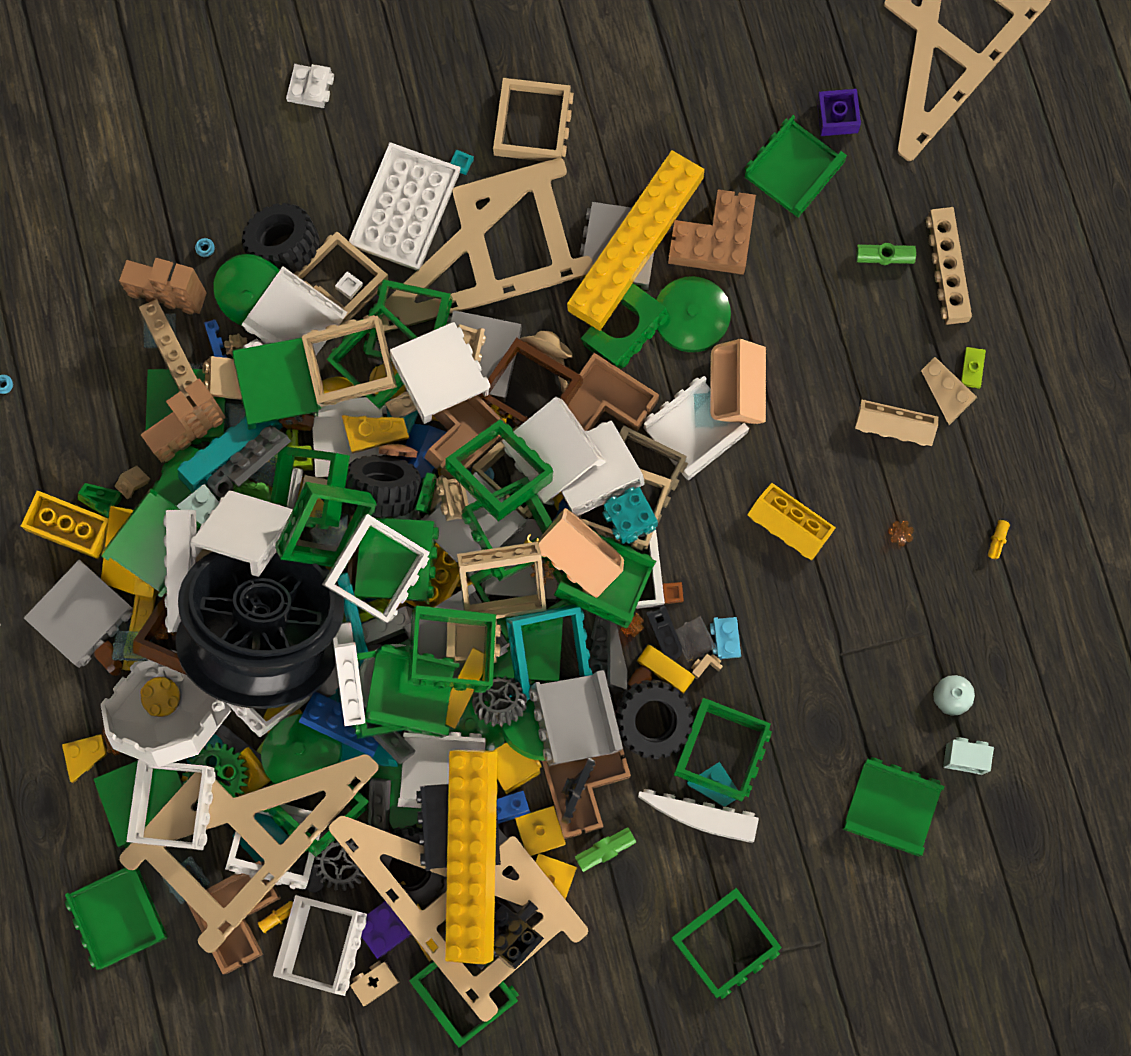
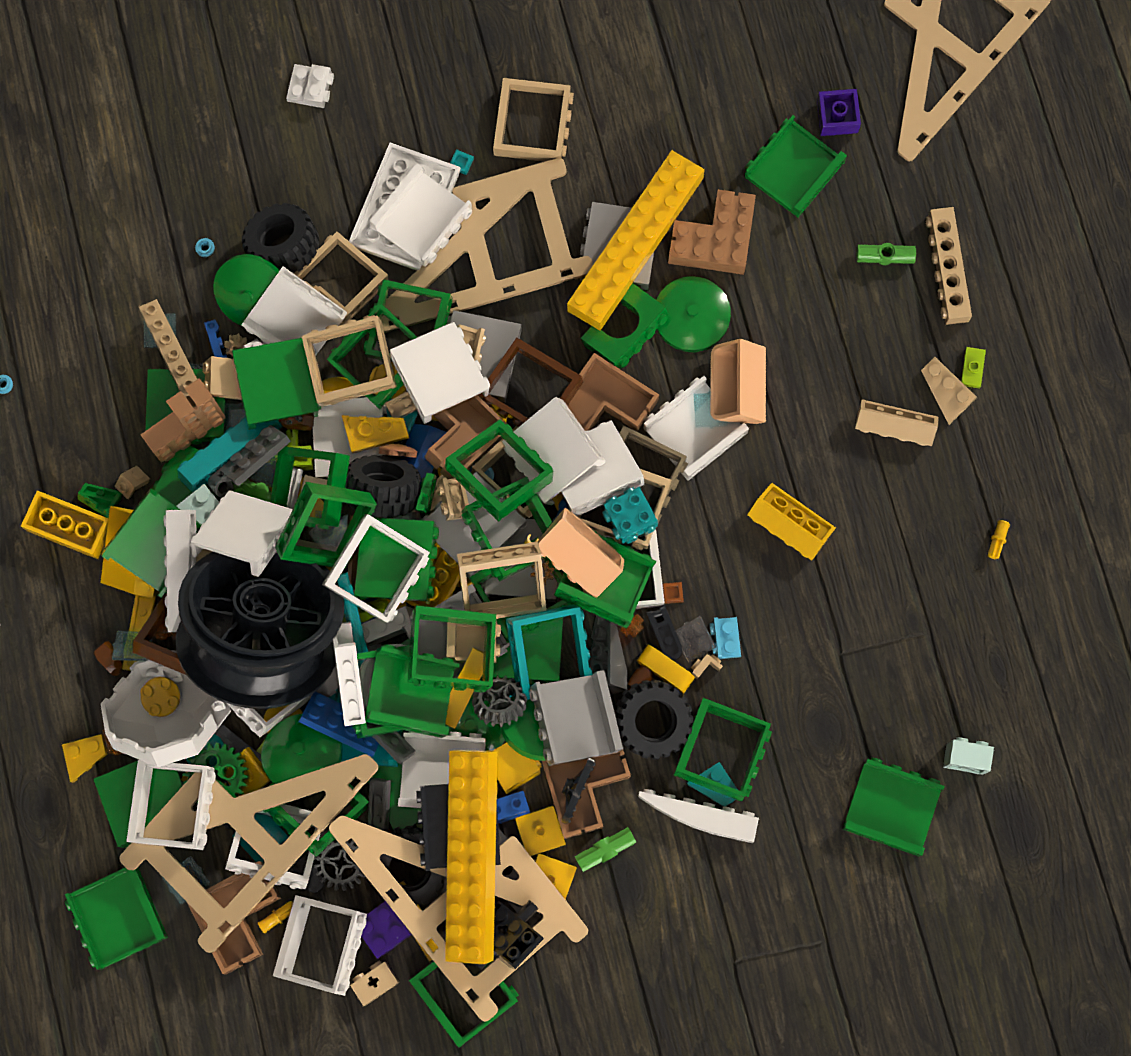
(79, 614): light grey panel -> none
(151, 283): medium nougat piece -> none
(348, 285): white plate -> none
(420, 216): none -> white panel
(550, 344): tan hat -> none
(755, 966): green window -> none
(901, 532): clear orange plant -> none
(954, 695): light aqua cylinder -> none

